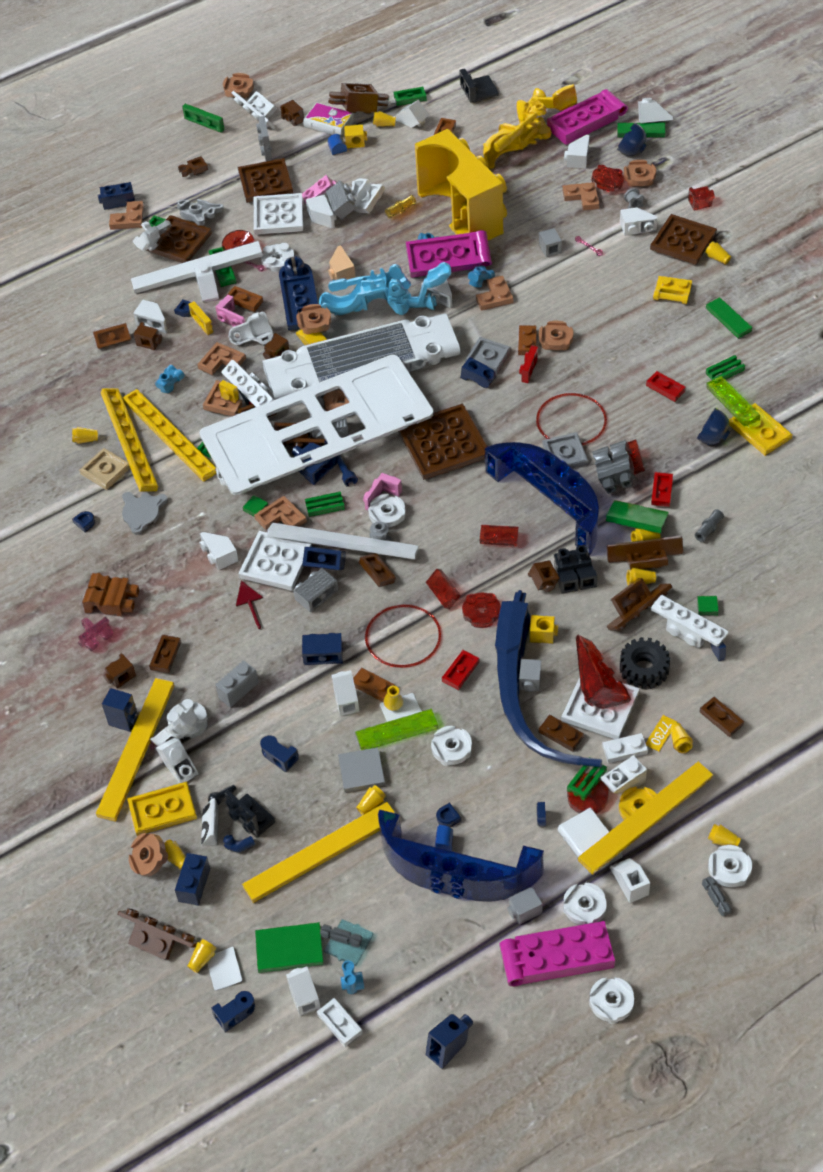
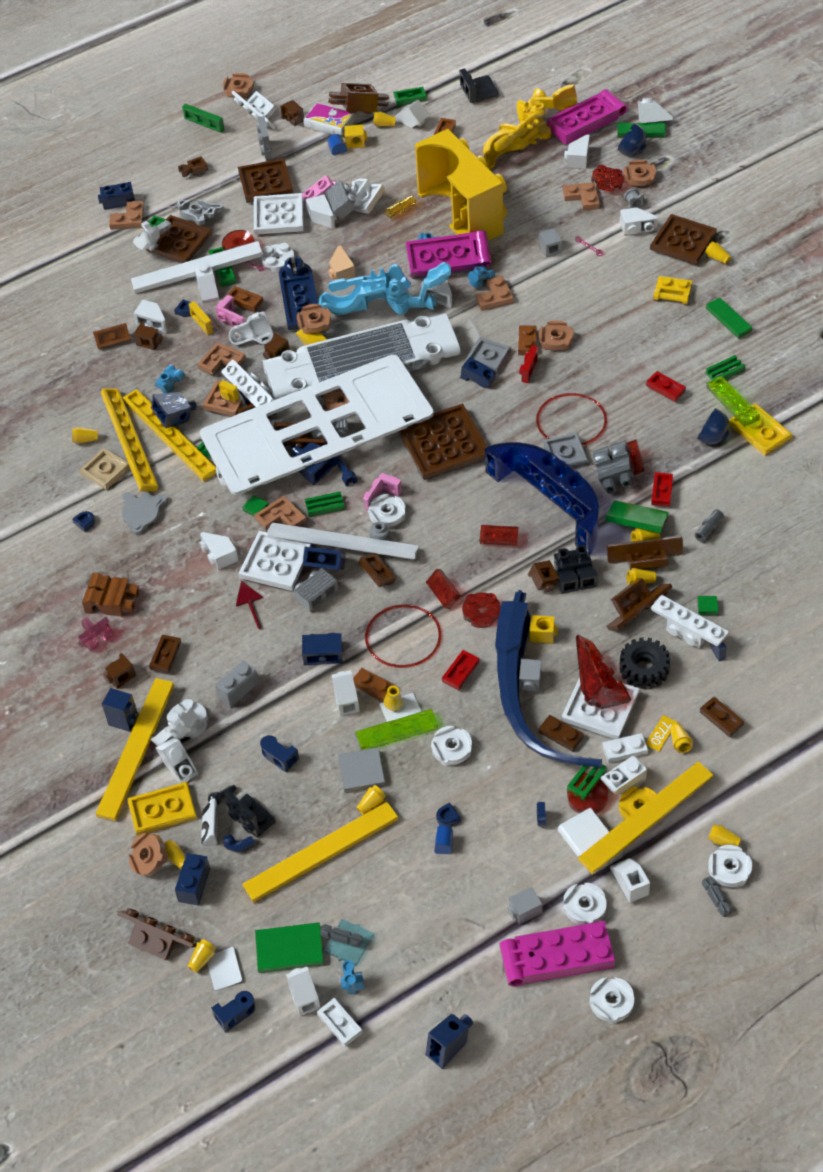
(172, 408): none -> dark blue torso
(455, 872): clear blue slope -> none
(700, 197): clear red brick -> none

